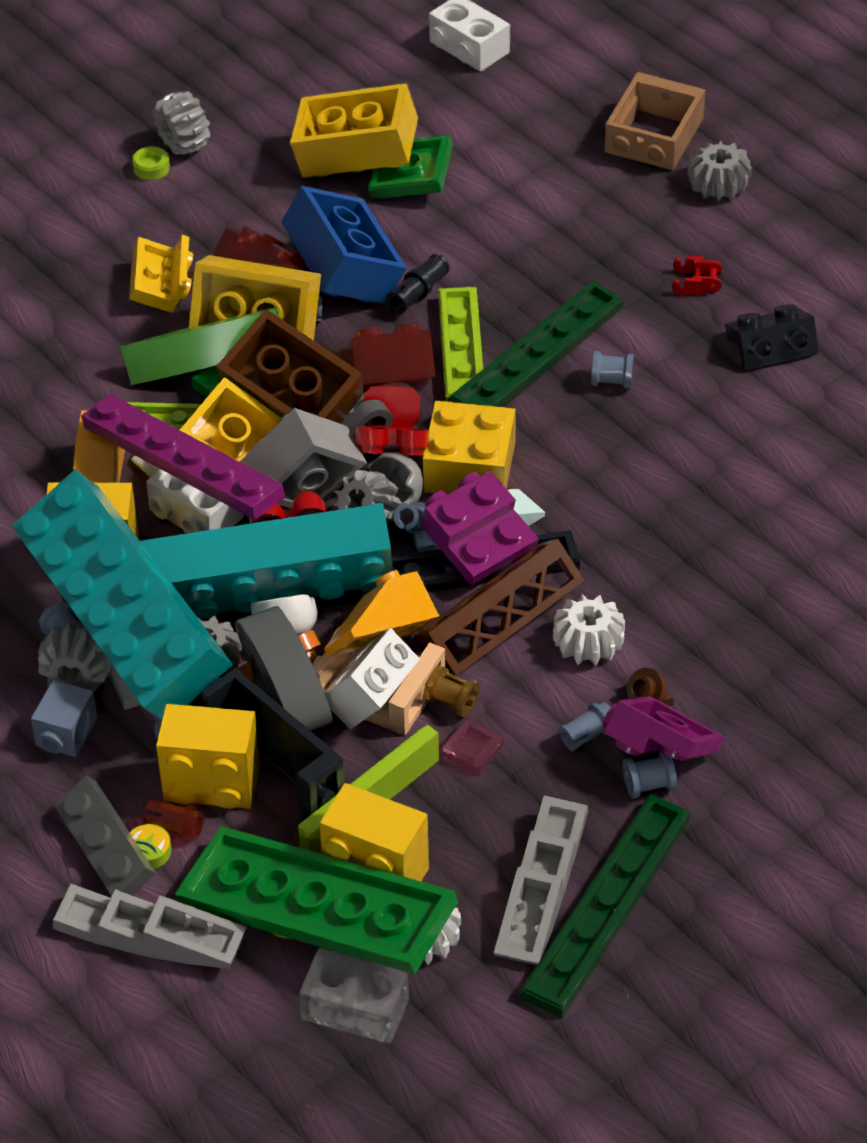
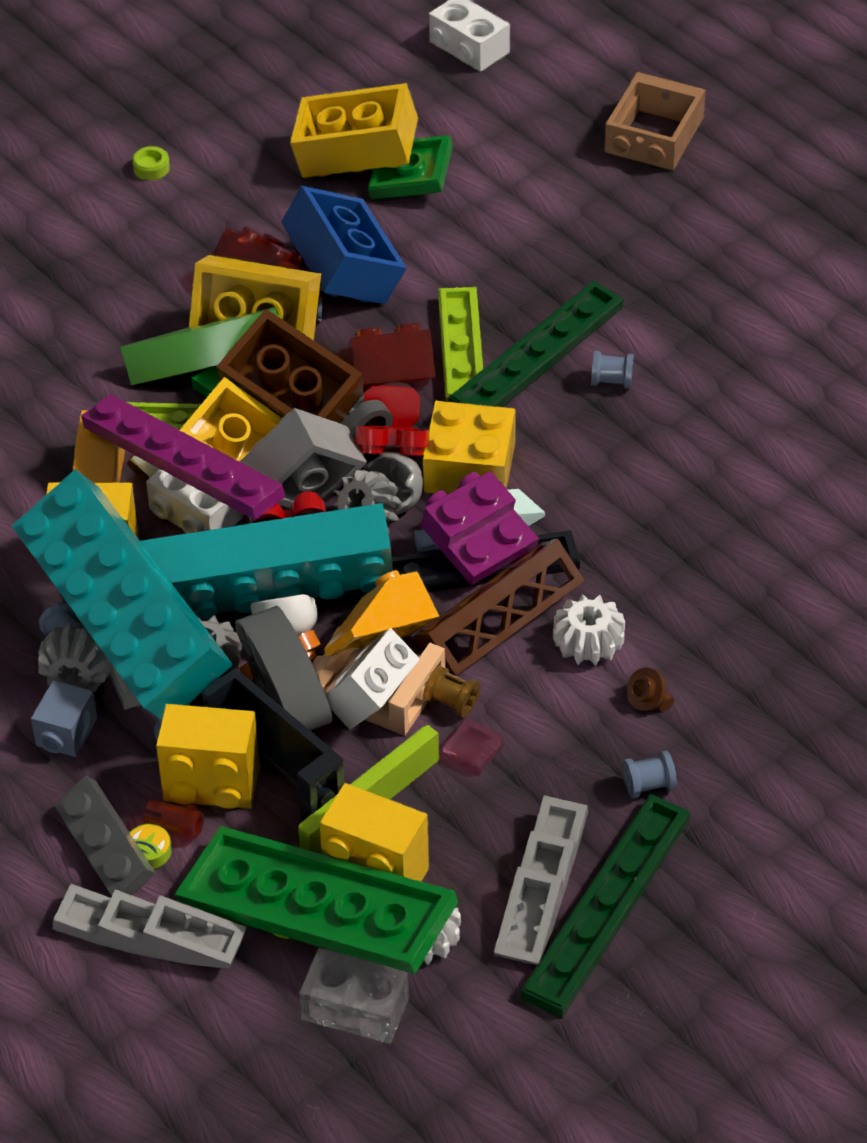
(160, 273): yellow bracket -> none
(181, 123): light grey gear -> none
(405, 513): sand blue pin -> none
(417, 283): black pin -> none
(585, 726): sand blue pin -> none
(651, 726): magenta plate -> none
(703, 279): red piece -> none
(719, 170): light grey gear -> none
(774, 336): black bracket -> none

